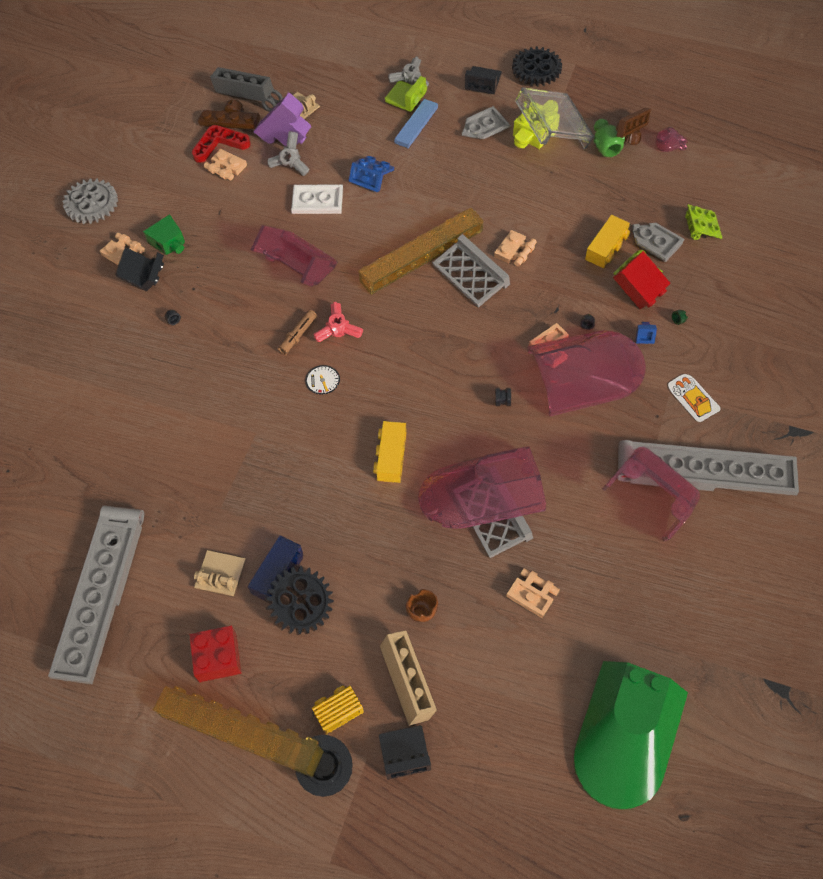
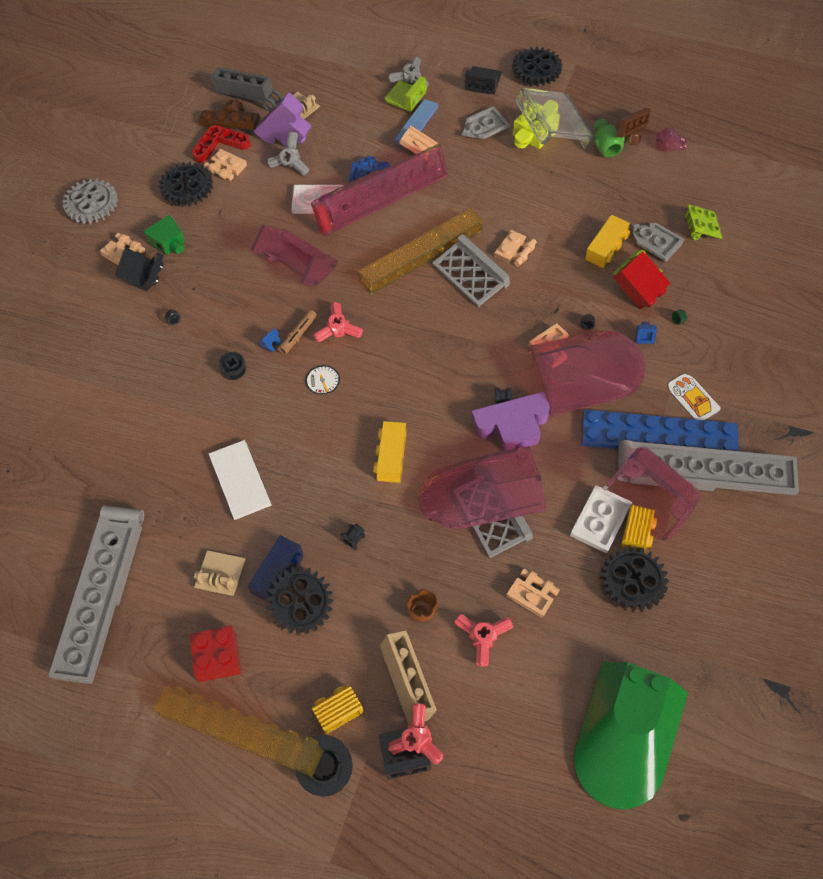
(174, 188): none -> black gear
(232, 365): none -> black wheel
(239, 479): none -> white tile
(271, 337): none -> blue tile
(353, 535): none -> black brick
(378, 190): none -> clear pink hinge
(416, 140): none -> light nougat plate
(417, 737): none -> coral bush
(483, 644): none -> coral bush
(513, 421): none -> medium lavender brick
(601, 519): none -> white plate
(607, 429): none -> blue plate
(617, 585): none -> black gear
(638, 528): none -> yellow brick

